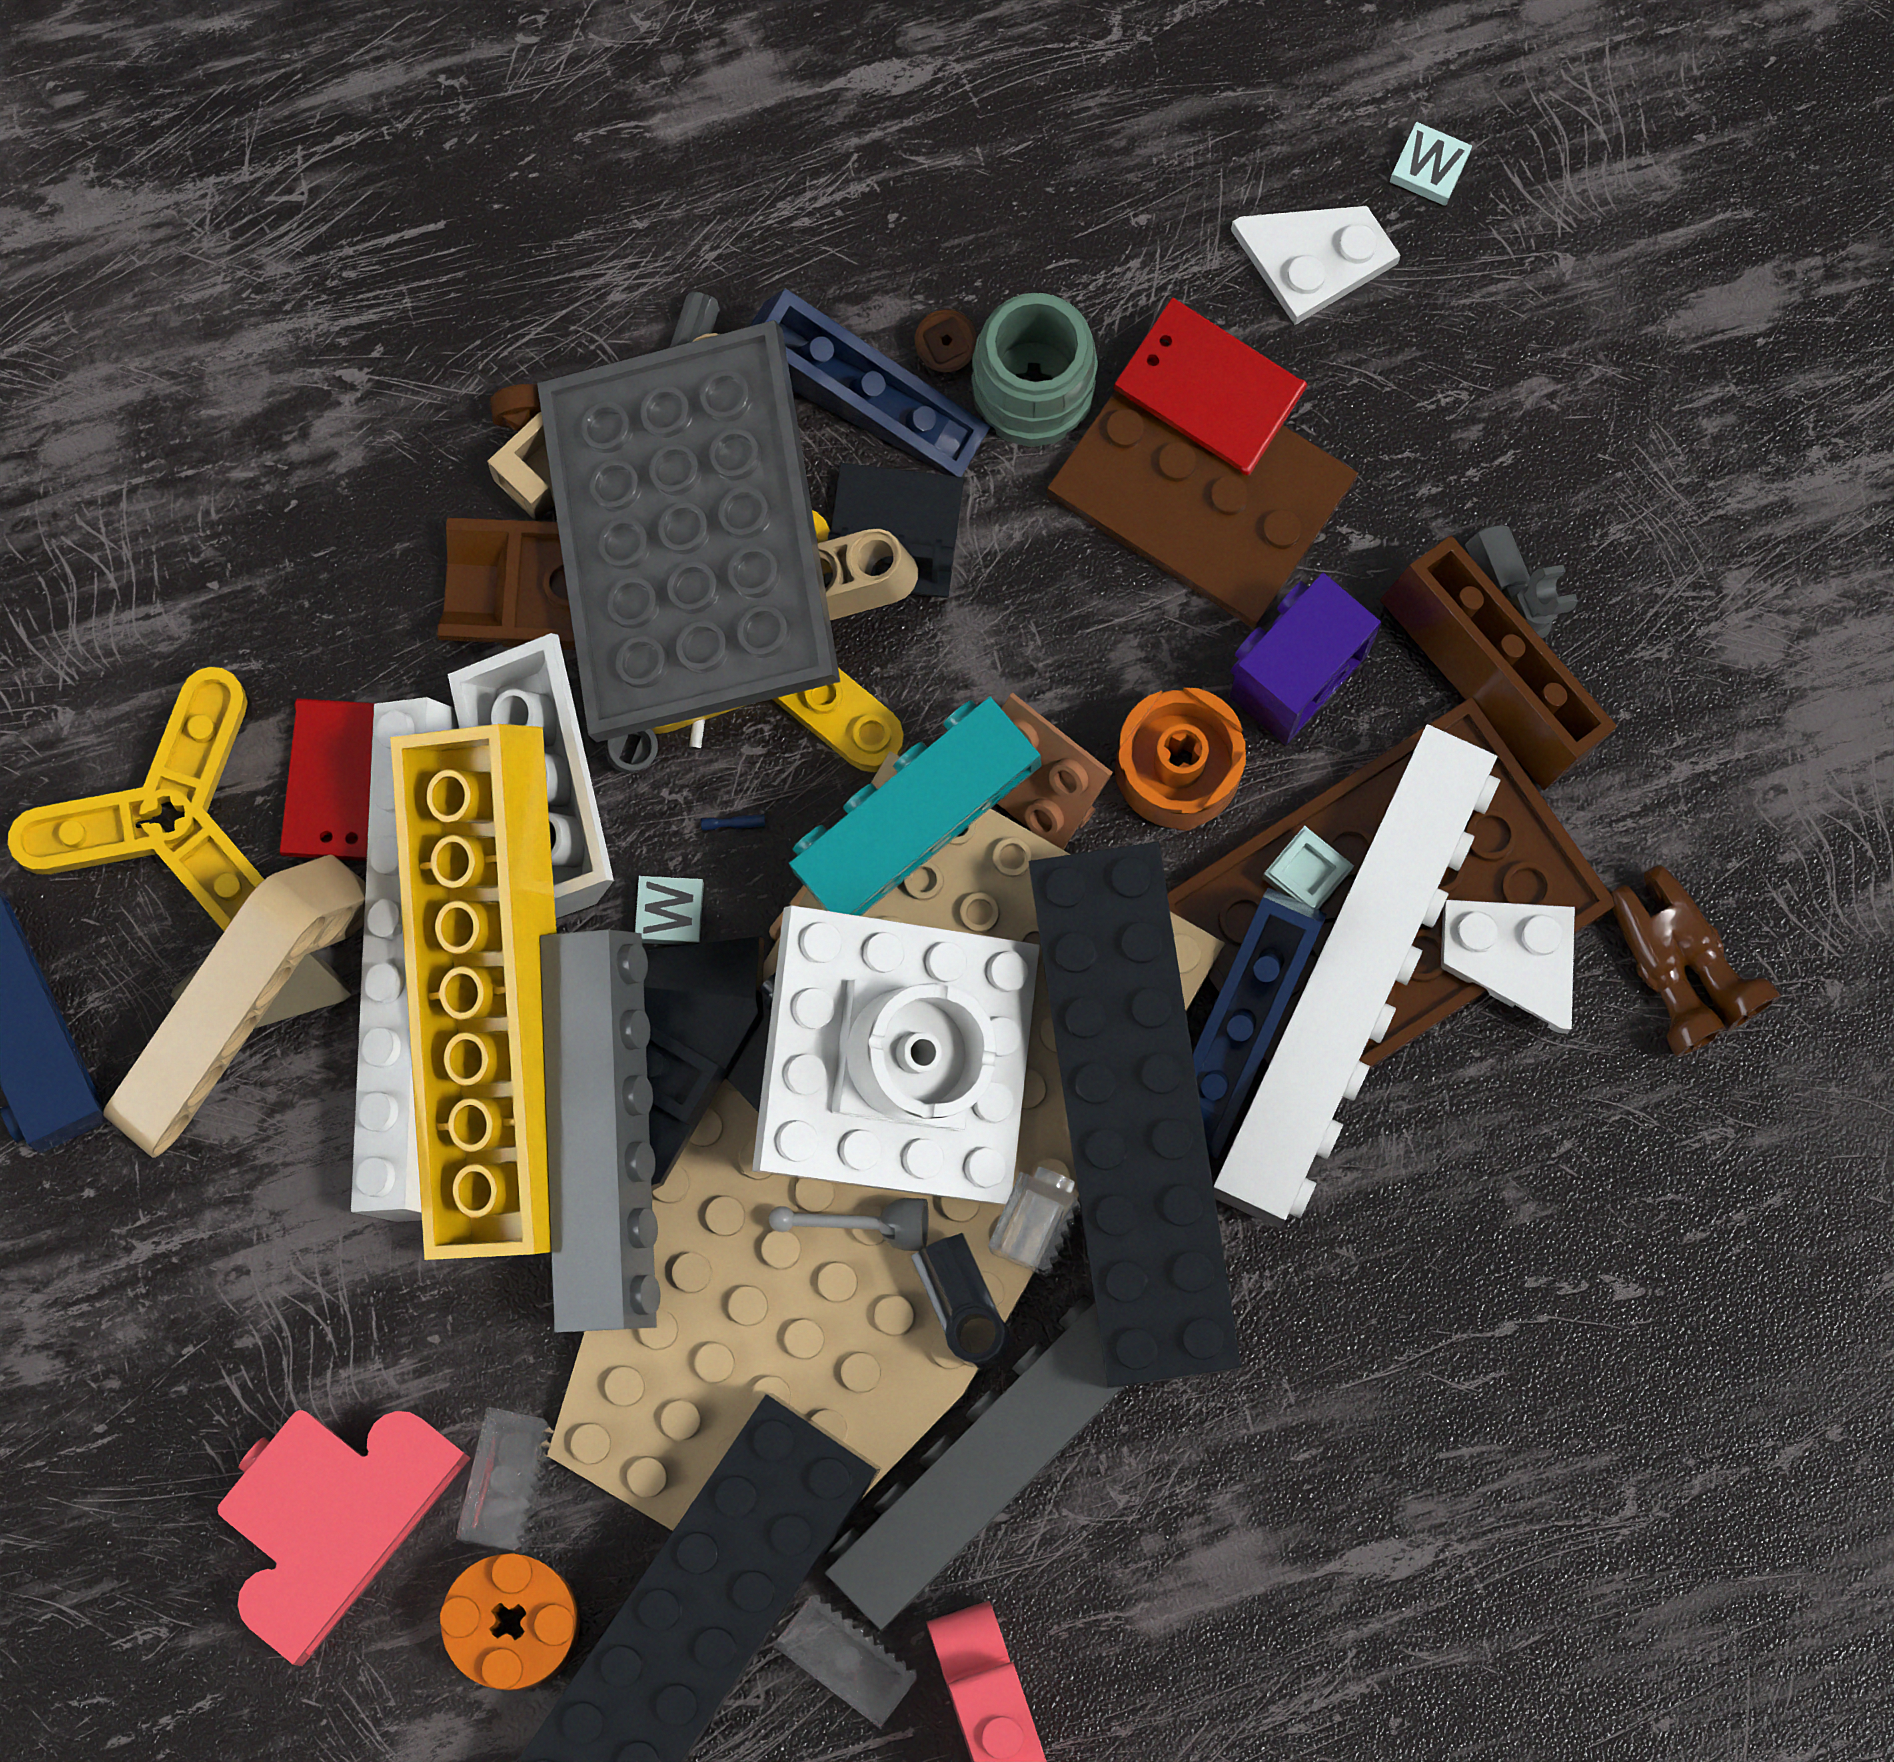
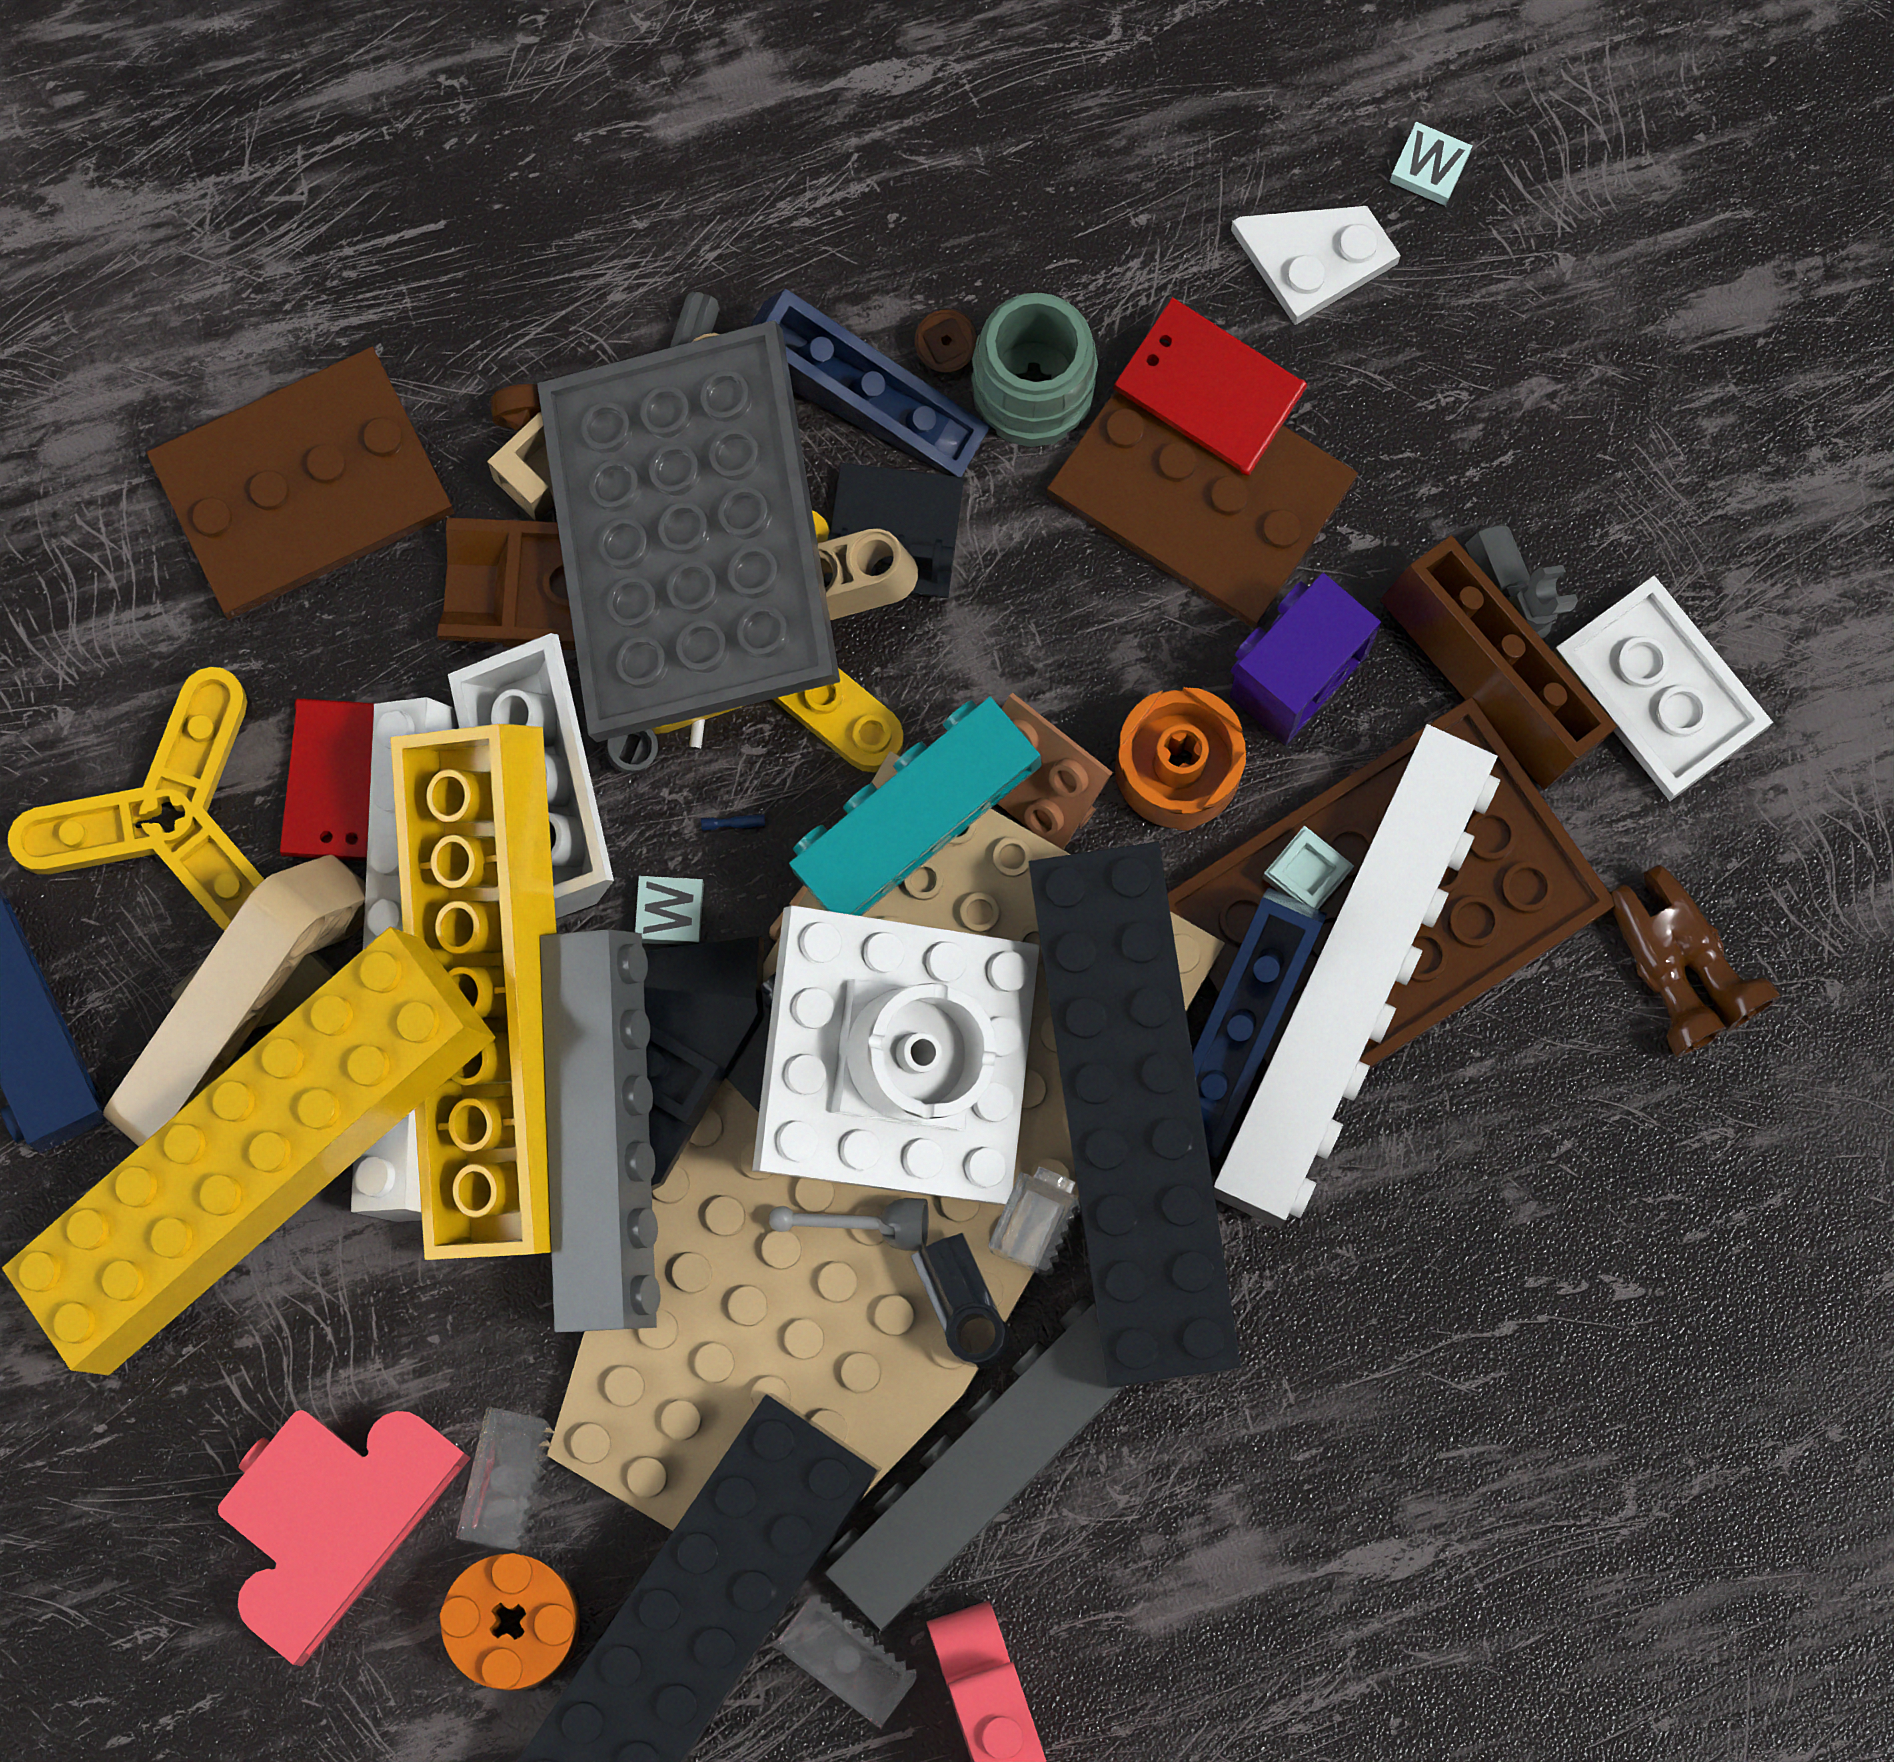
(247, 1152): none -> yellow brick
(300, 483): none -> reddish brown plate
(1515, 954): white wing -> none
(1663, 688): none -> white plate

